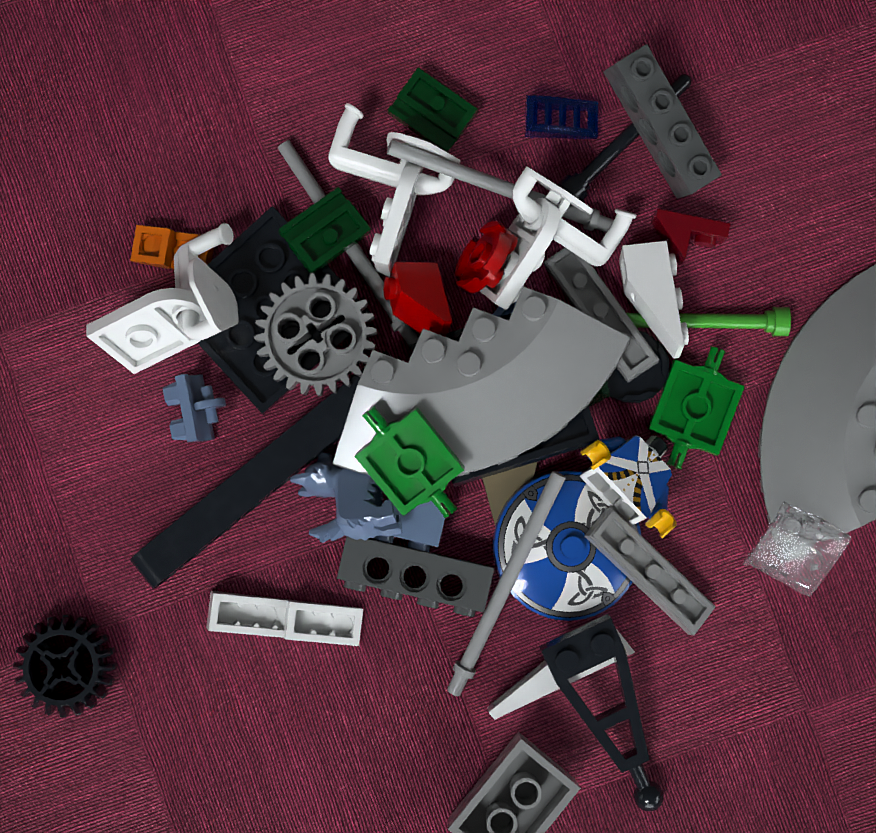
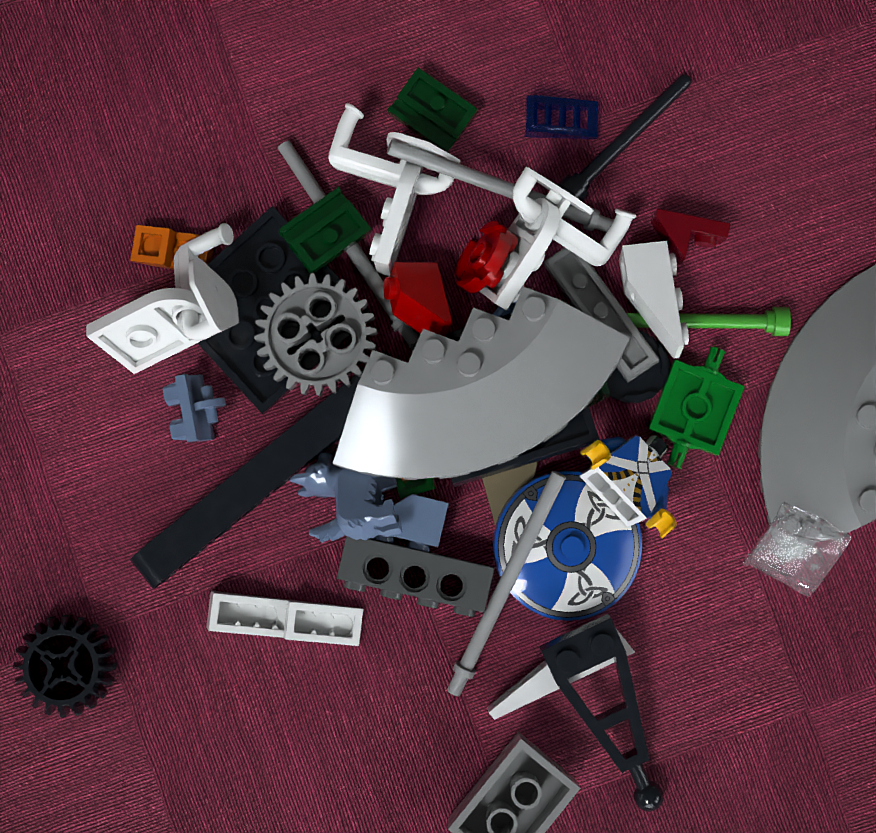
(409, 461): green plate -> none
(650, 571): light grey tile -> none
(662, 122): dark grey brick -> none

